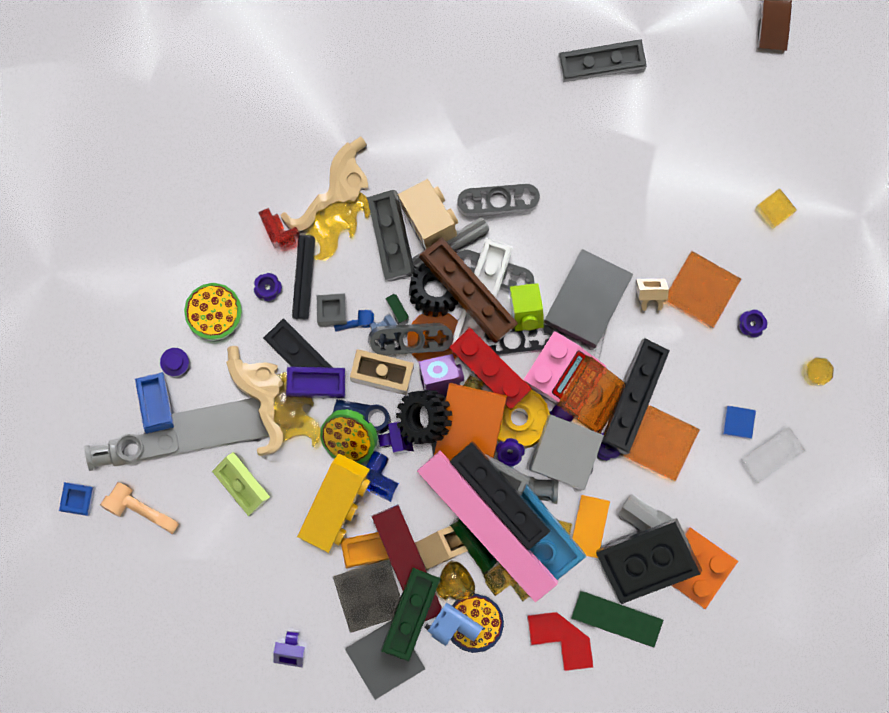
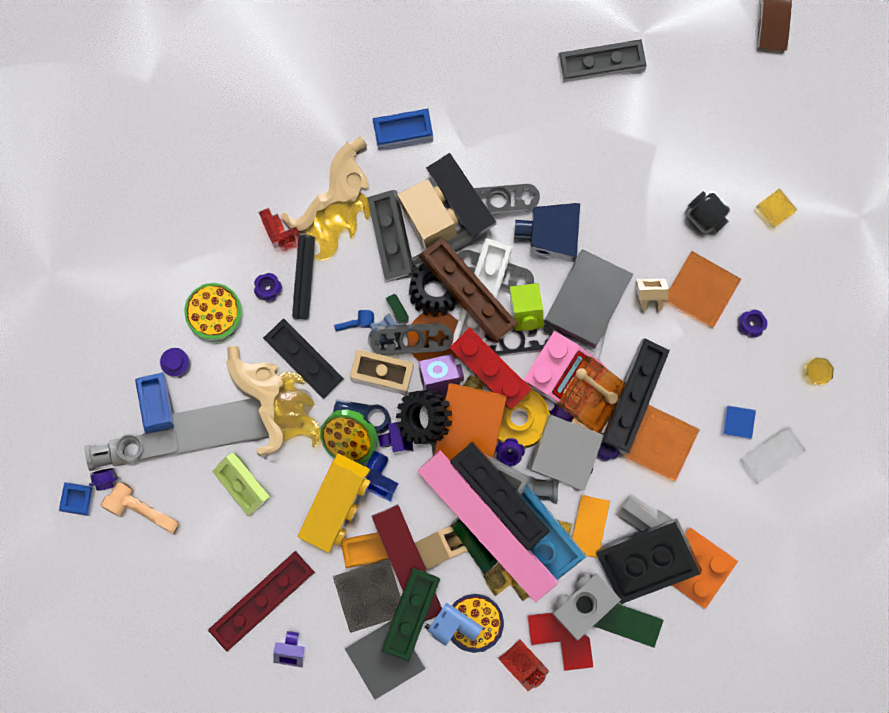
(103, 479): none -> dark purple plate
(261, 601): none -> dark red tile
(315, 382): dark purple tile -> none
(331, 309): dark grey plate -> none
(402, 128): none -> blue tile
(455, 582): clear yellow brick -> none
(461, 196): none -> black tile
(524, 665): none -> clear red bracket
(552, 230): none -> dark blue torso
(602, 600): none -> light grey brick
(610, 397): none -> tan hinge
(708, 211): none -> black head

